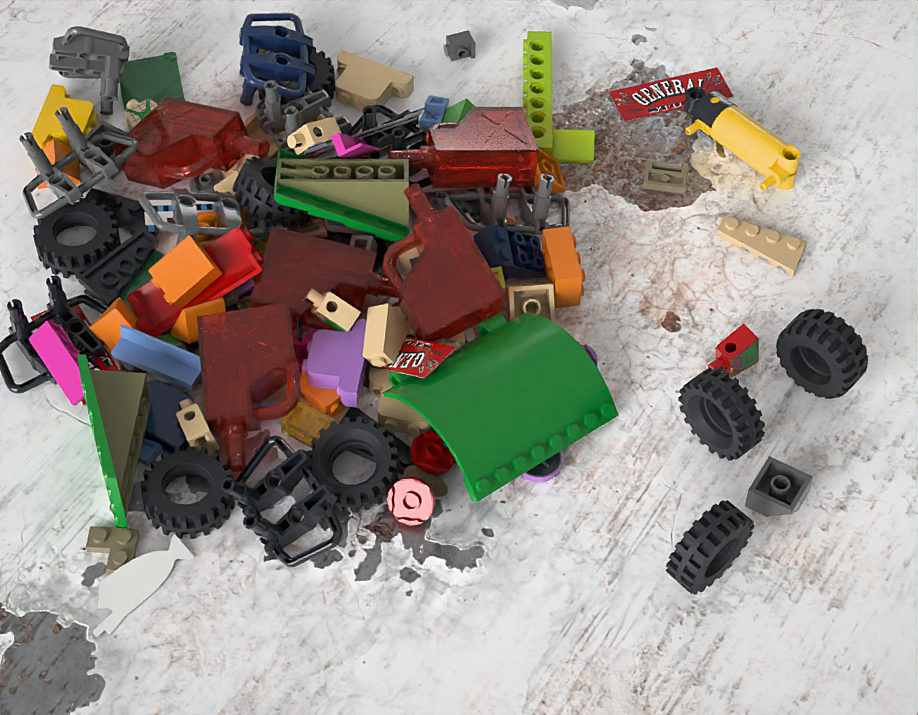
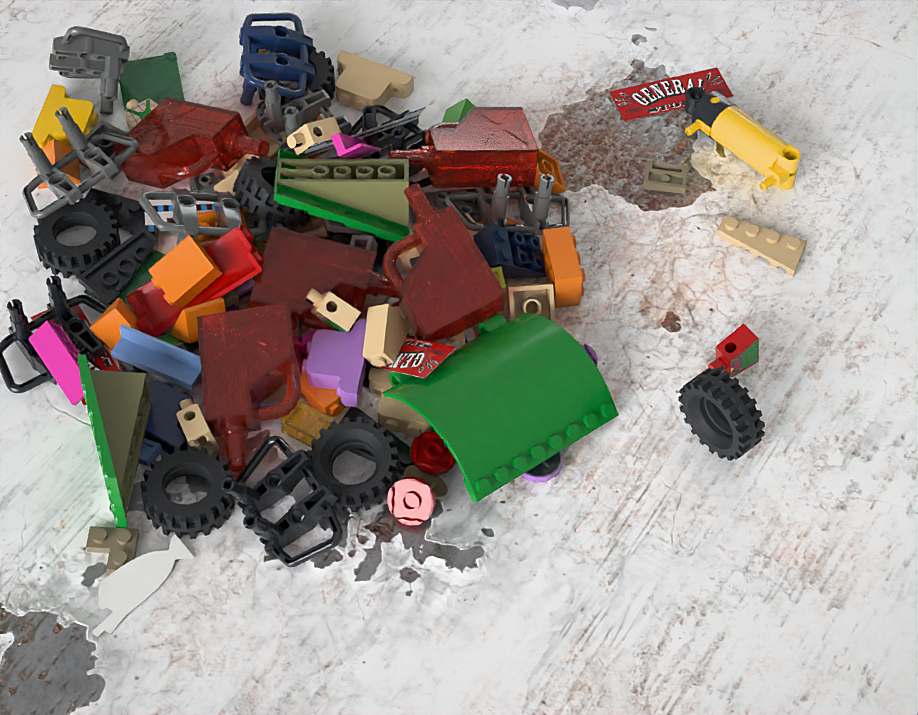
(434, 111): medium blue slope -> none
(460, 46): dark grey brick -> none
(538, 87): lime brick -> none
(573, 145): lime slope -> none
(709, 547): black tyre -> none
(778, 489): dark grey slope -> none
(822, 353): black tyre -> none

